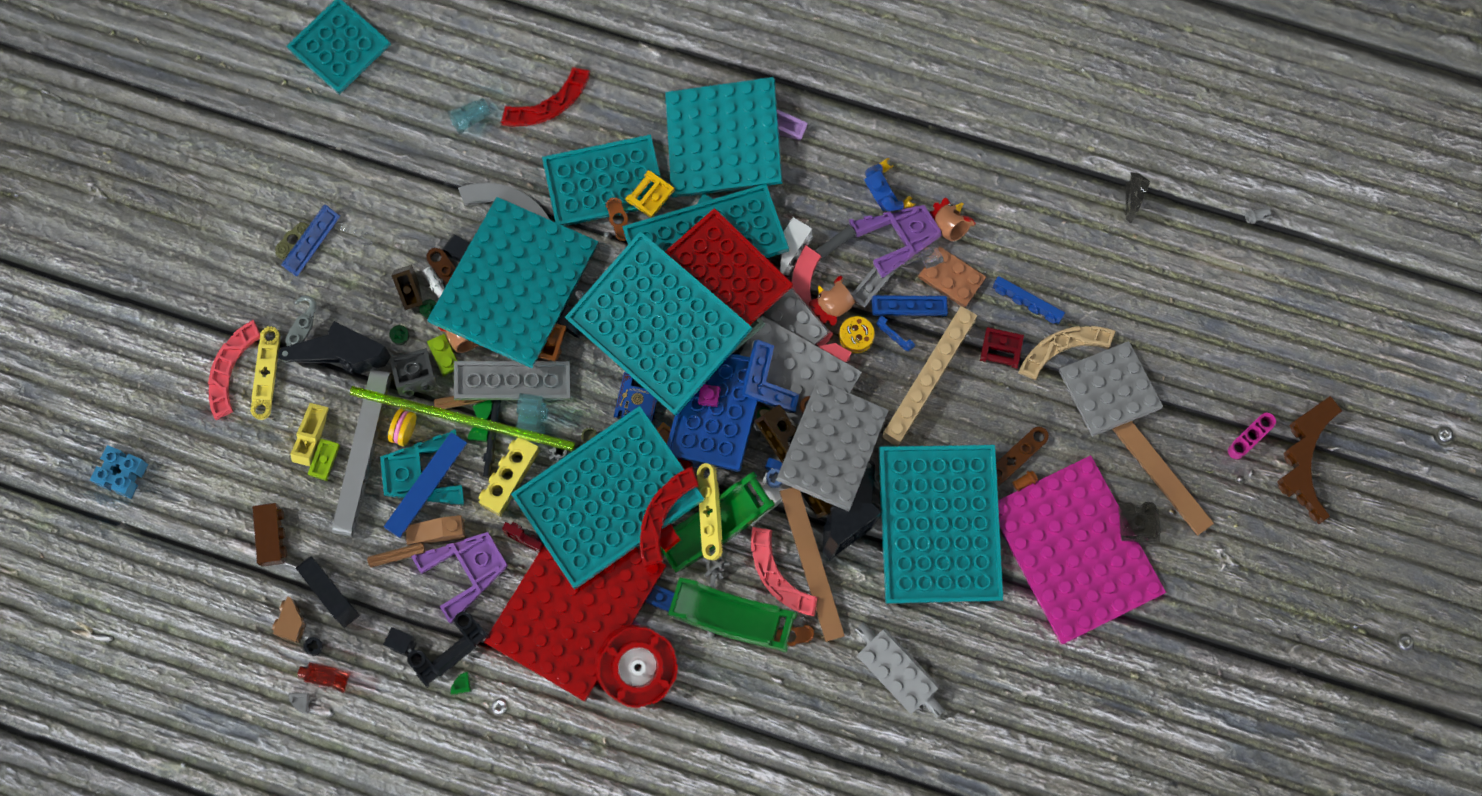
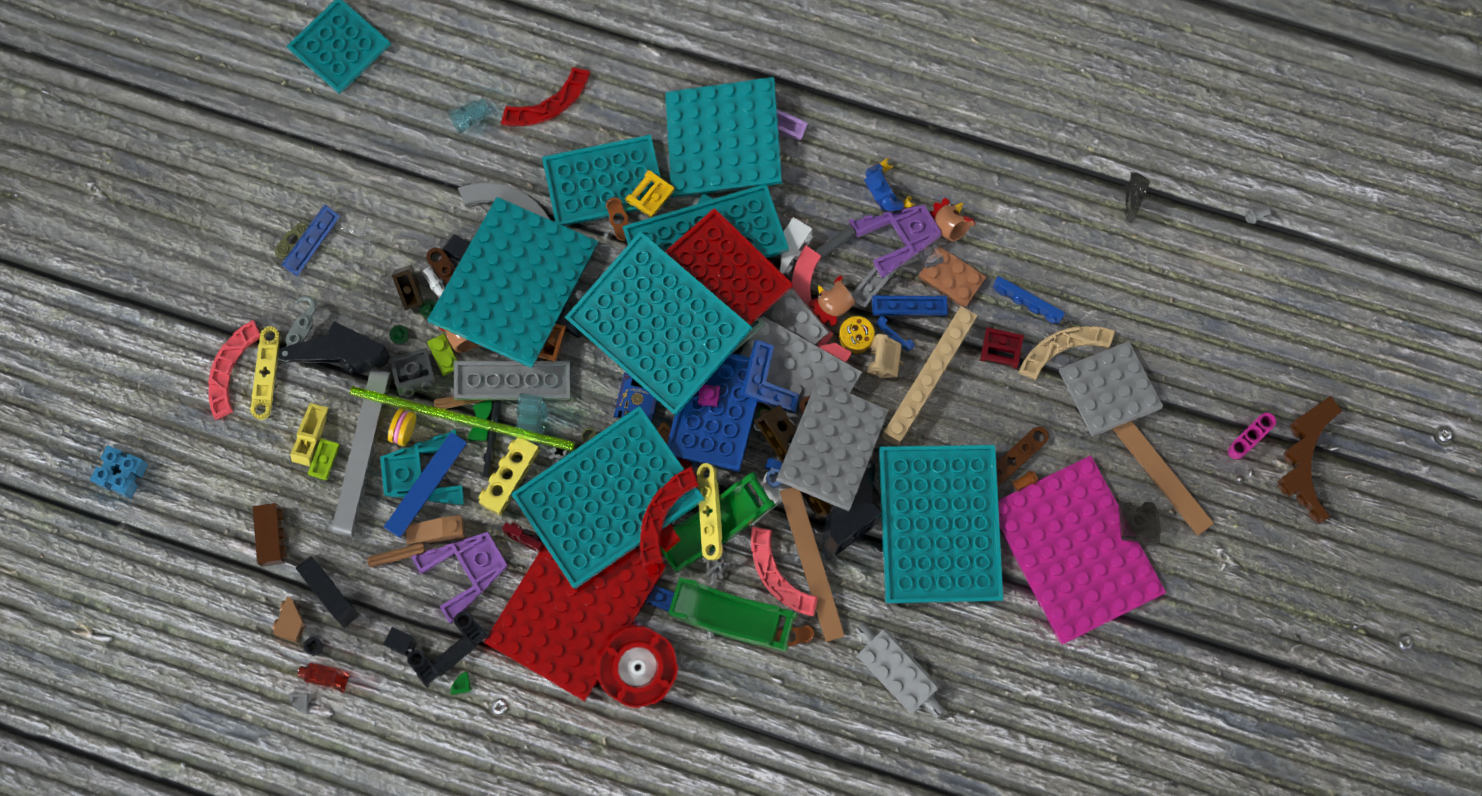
(887, 357): none -> tan piece

